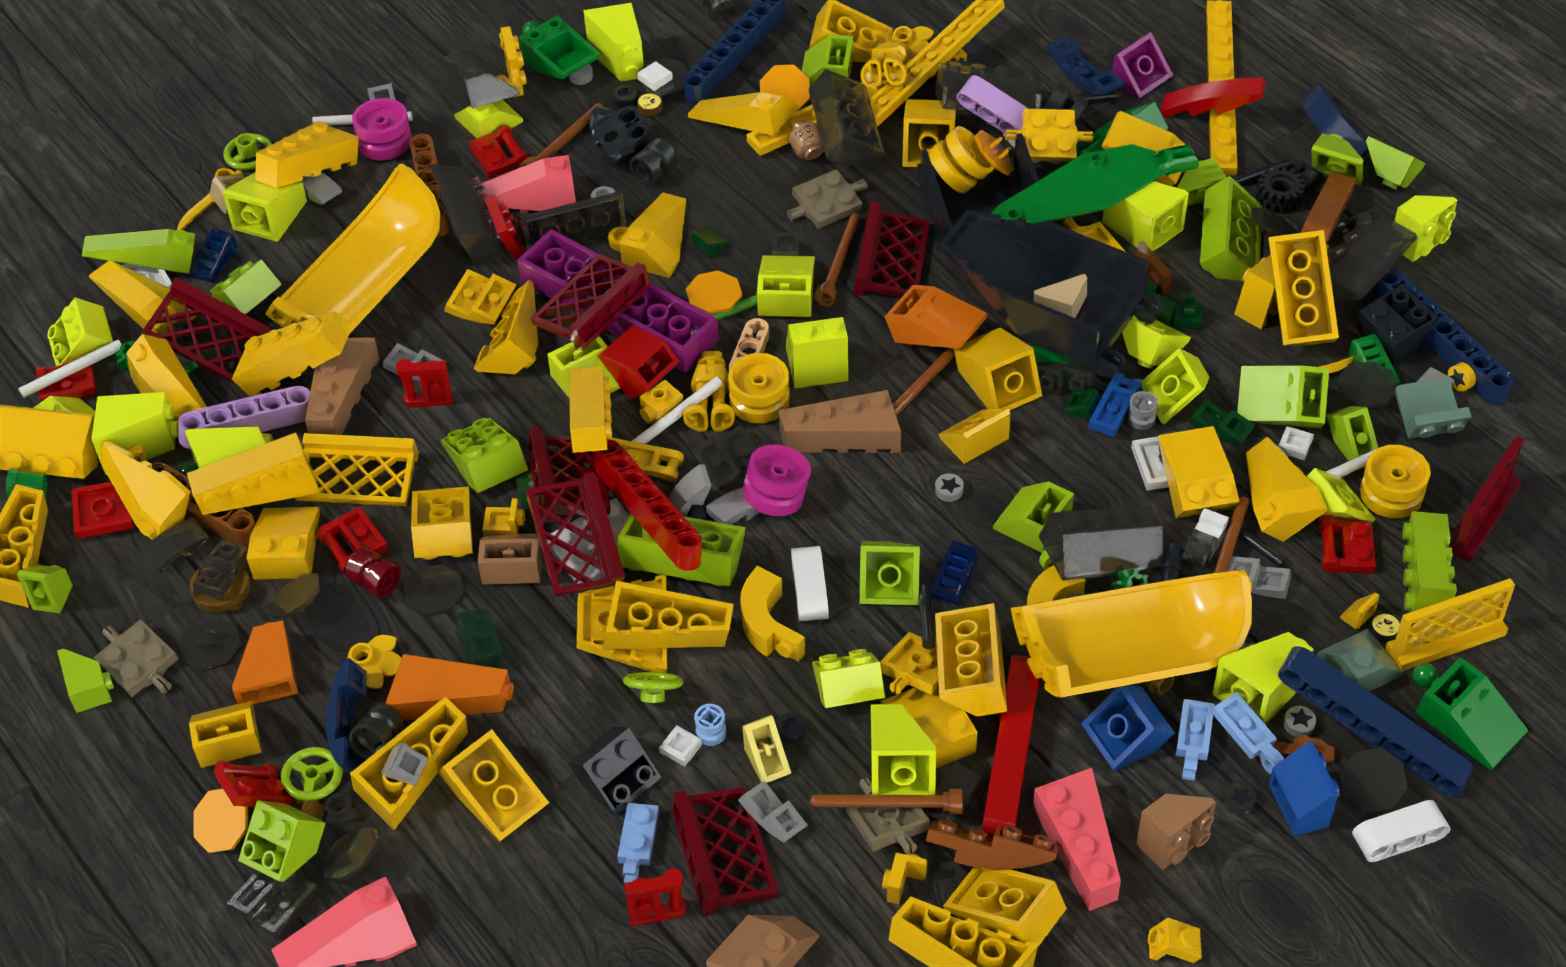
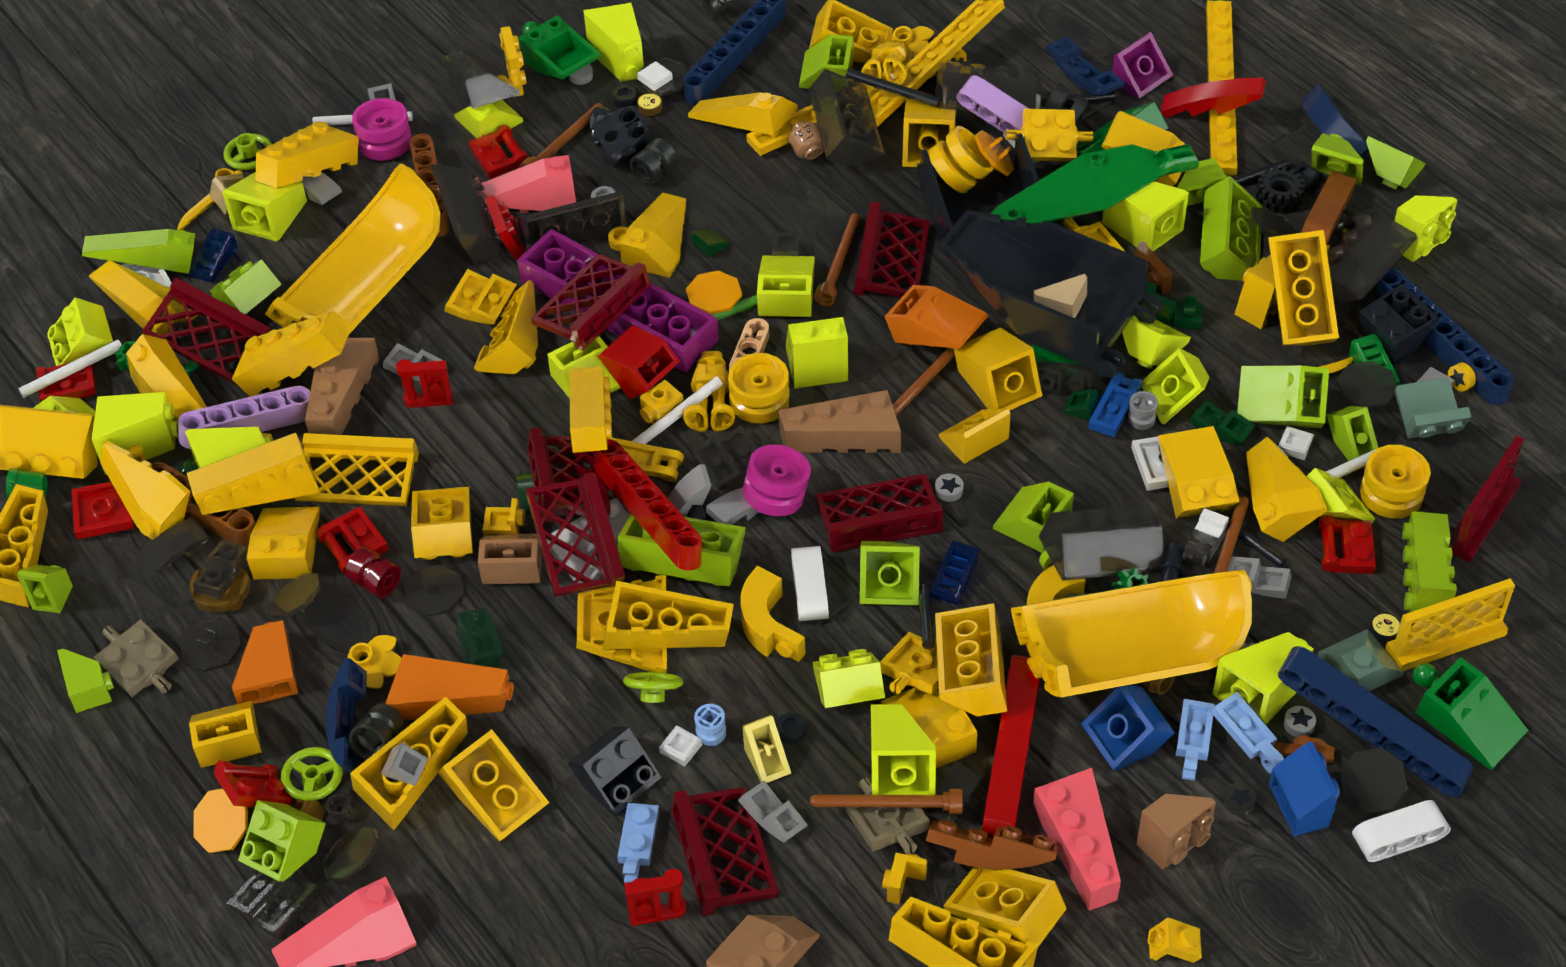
(485, 454): lime slope -> none
(786, 82): light orange piece -> none
(827, 199): dark tan plate -> none
(881, 525): none -> dark red fence
(893, 88): none -> black bar
(1361, 611): yellow slope -> none

